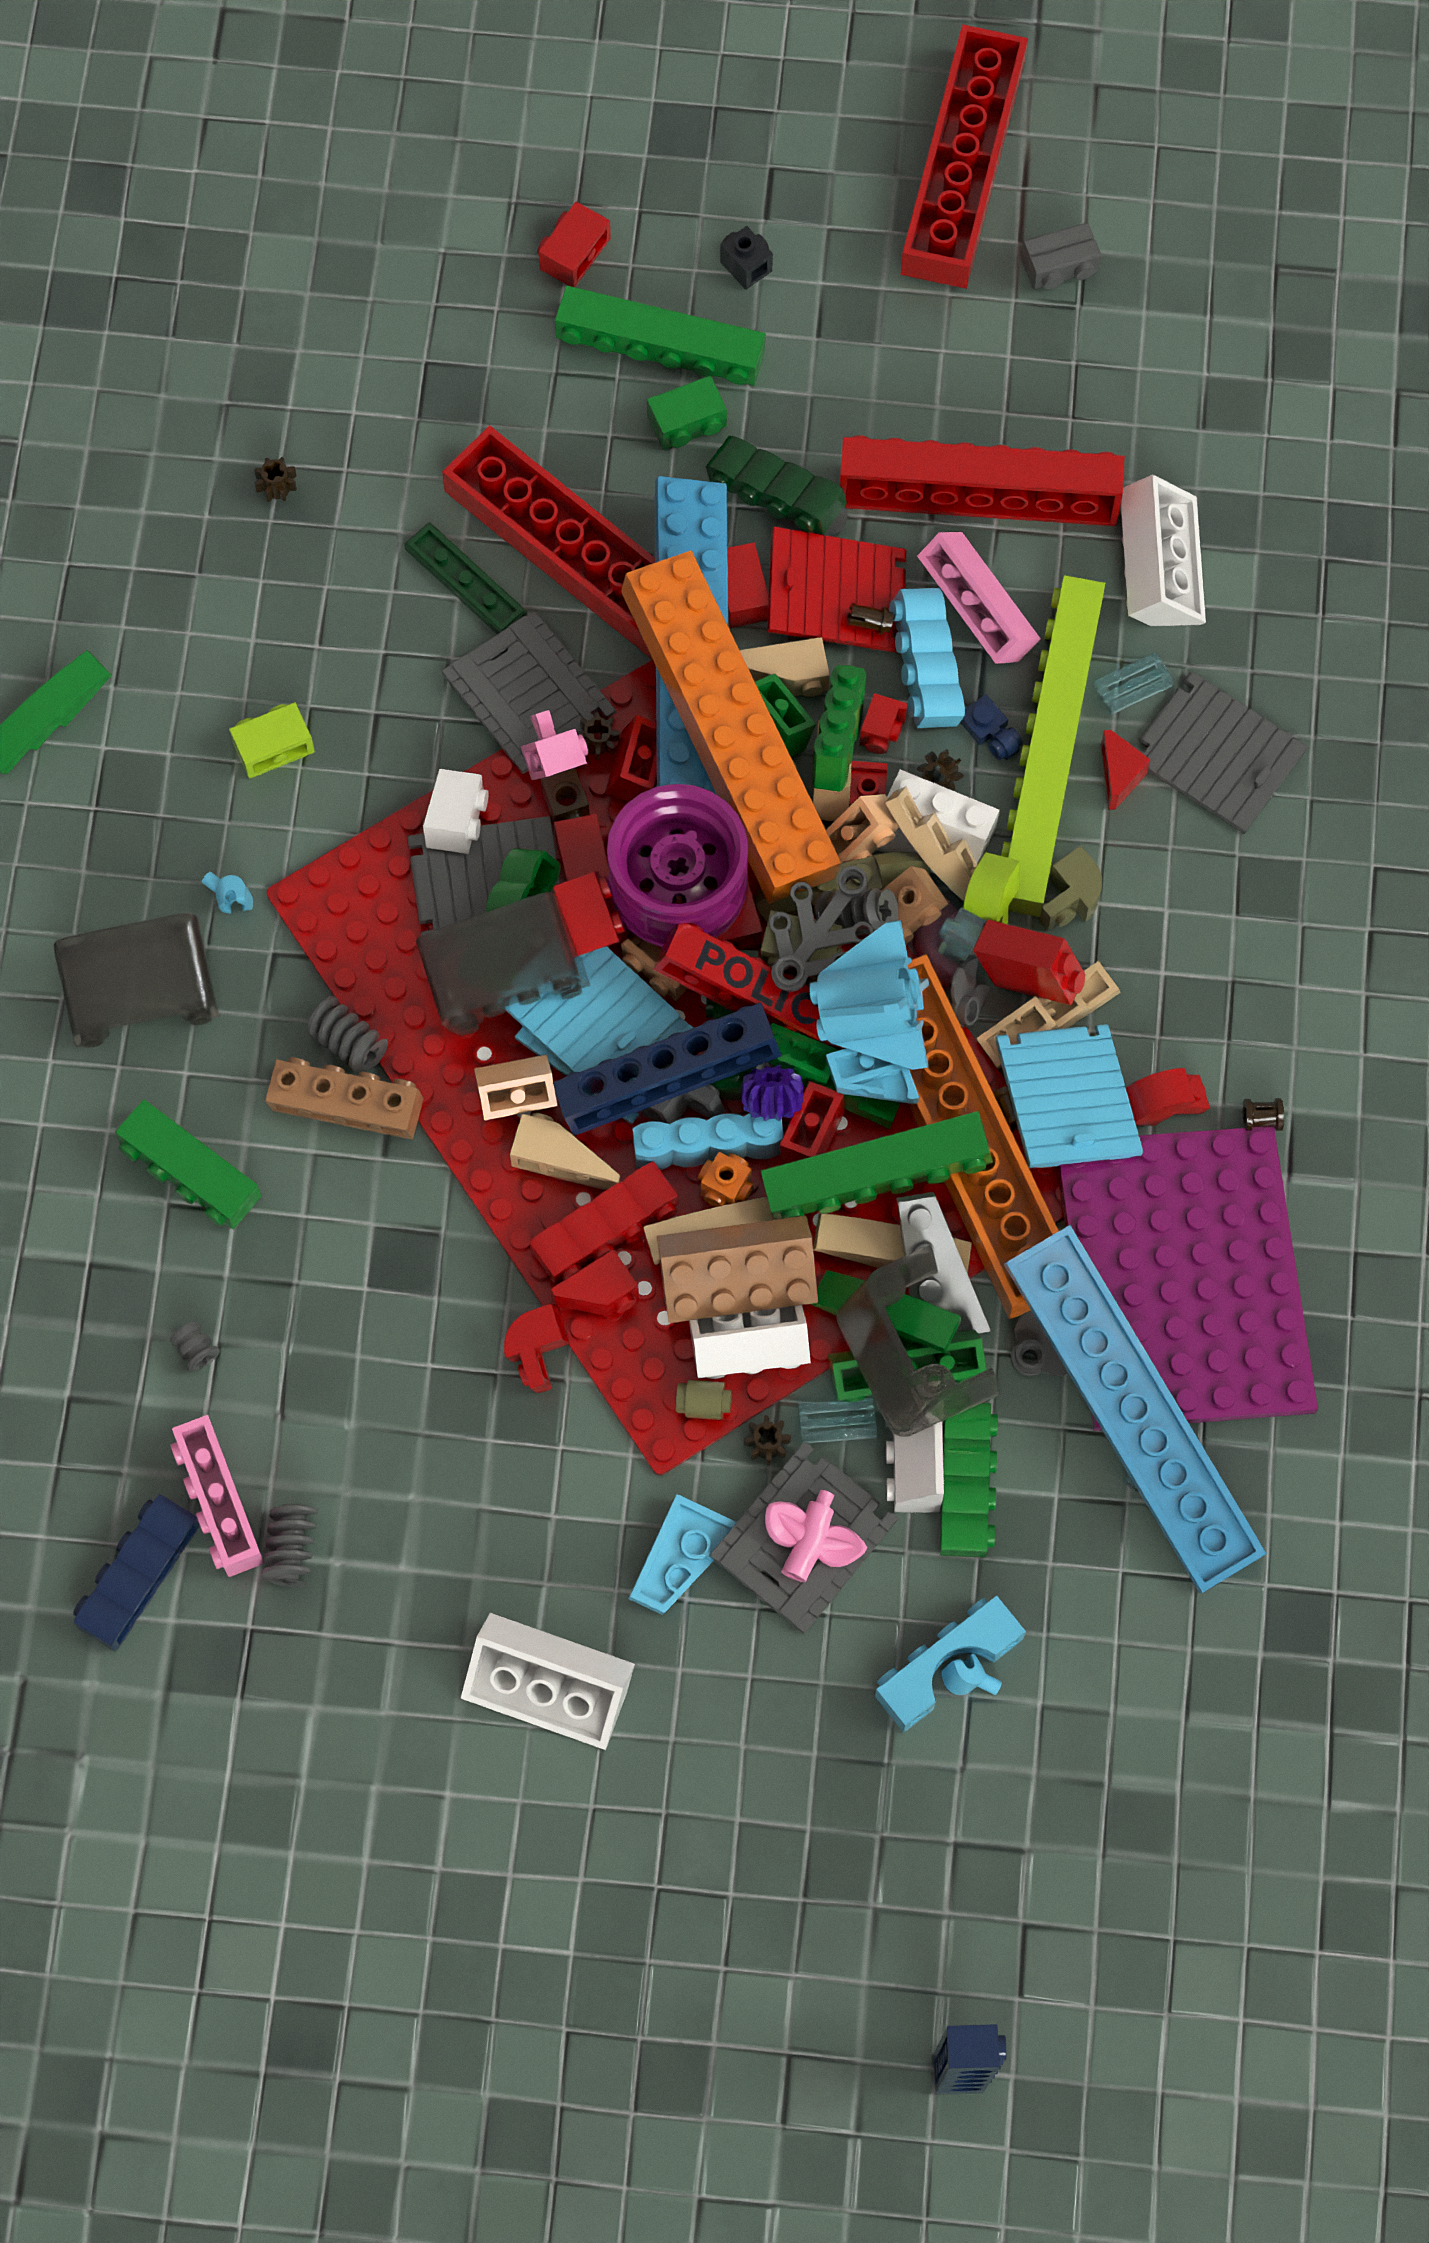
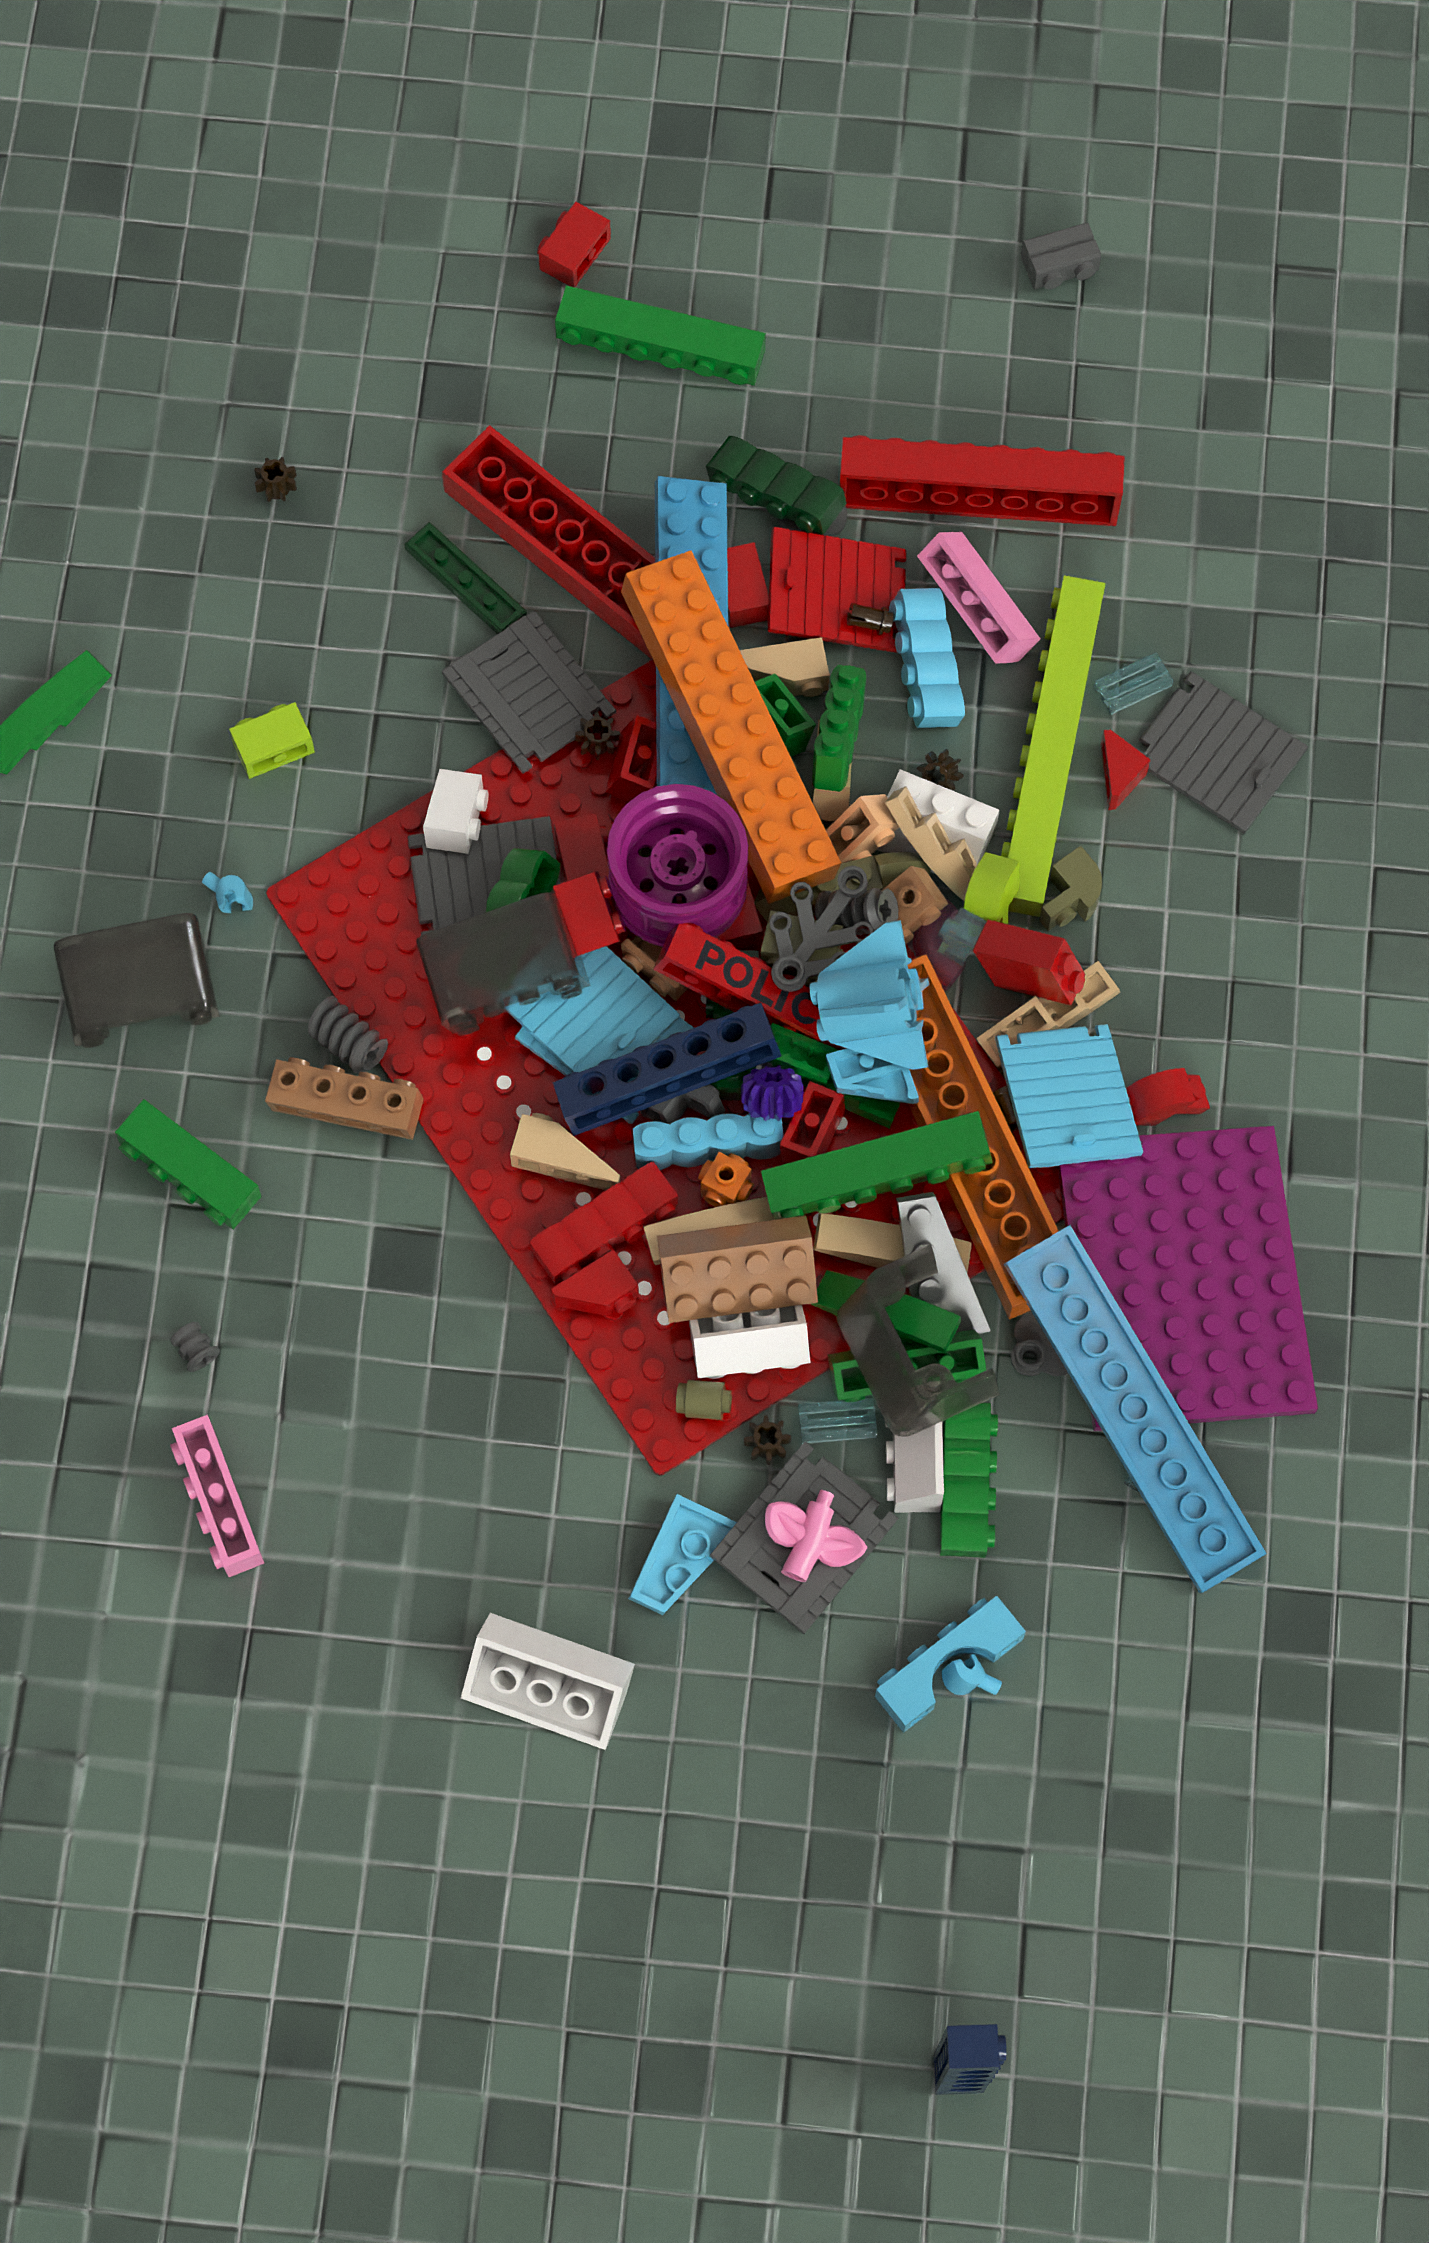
(136, 1573): dark blue brick -> none
(288, 1545): dark grey piece -> none
(515, 1087): light nougat brick -> none
(529, 1337): red brick -> none
(552, 751): bright pink brick -> none
(564, 785): dark brown brick -> none
(687, 413): green brick -> none
(746, 256): black brick -> none
(867, 777): red brick -> none
(882, 723): red brick -> none
(964, 156): red brick -> none
(967, 995): dark grey plate -> none
(986, 722): dark blue plate -> none
(1162, 554): white slope -> none
(1263, 1114): dark brown bush -> none

